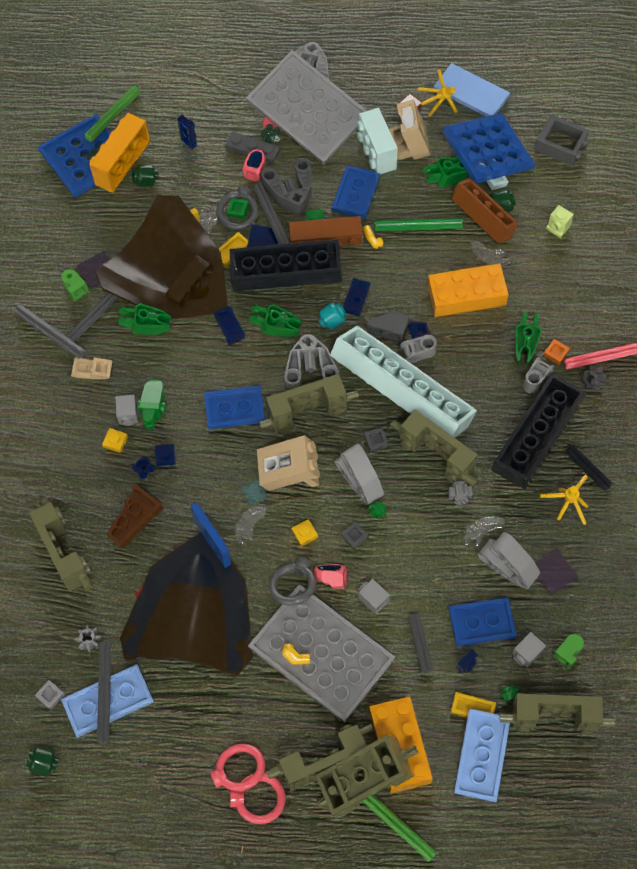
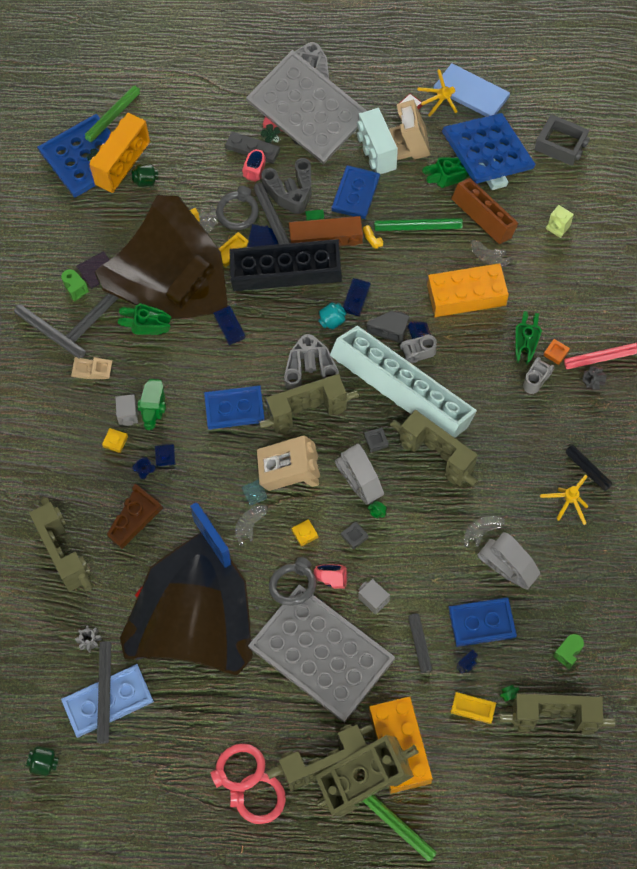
(49, 695): light grey plate -> none
(187, 131): clear blue plate -> none
(238, 208): green plate -> none
(276, 321): green hinge -> none
(293, 657): yellow arm -> none
(460, 492): light grey gear -> none
(482, 756): light blue tile -> none
(504, 199): dark green head -> none
(528, 650): light grey brick -> none
(538, 431): black brick -> none
(555, 572): clear purple piece -> none

